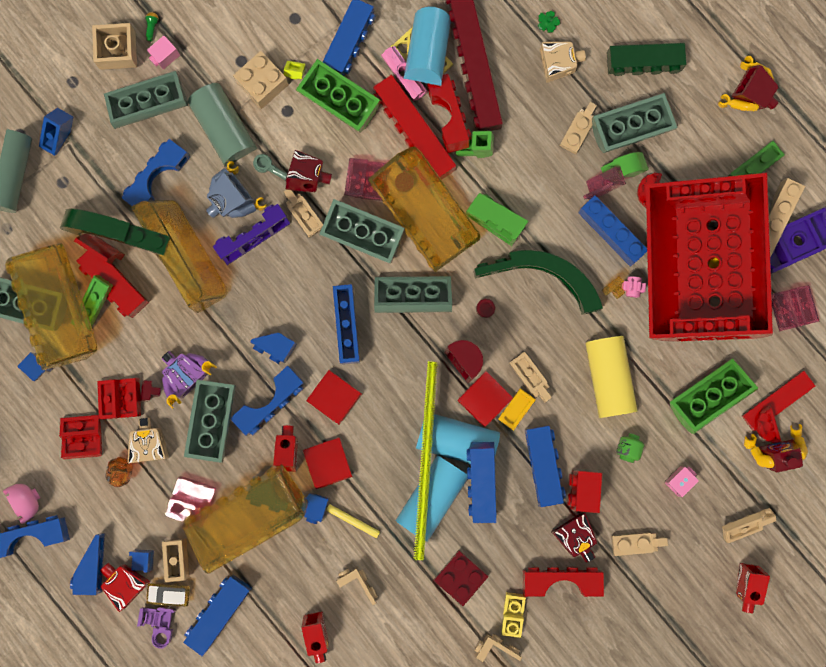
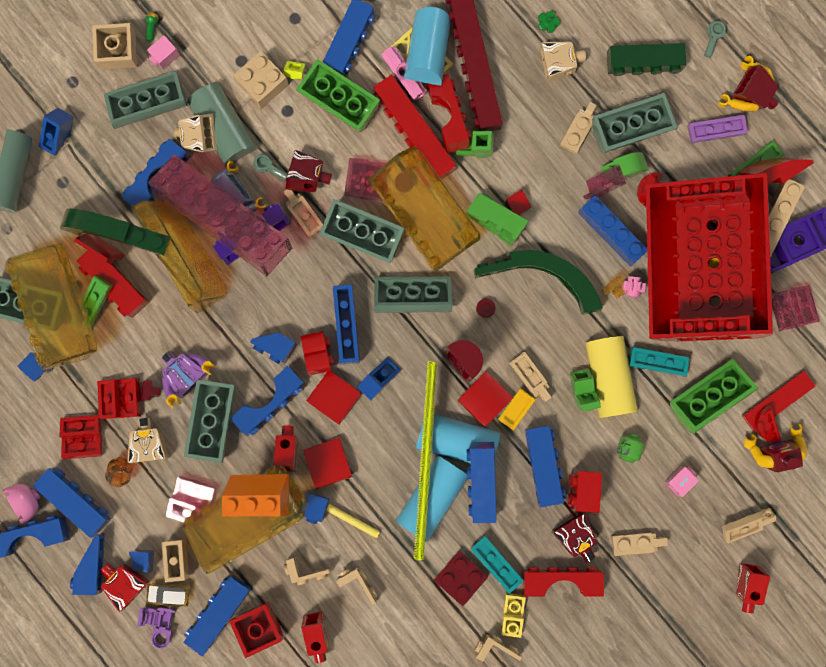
(72, 502): none -> blue brick
(197, 133): none -> tan torso
(220, 215): none -> clear pink brick
(256, 495): none -> orange slope
(256, 629): none -> red brick
(292, 569): none -> tan bracket
(316, 353): none -> red brick
(379, 378): none -> blue slope
(496, 564): none -> teal plate
(518, 203): none -> red slope
(584, 390): none -> bright green brick
(659, 361): none -> teal plate
(715, 31): none -> sand green plate
(717, 129): none -> medium lavender plate
(778, 169): none -> red slope

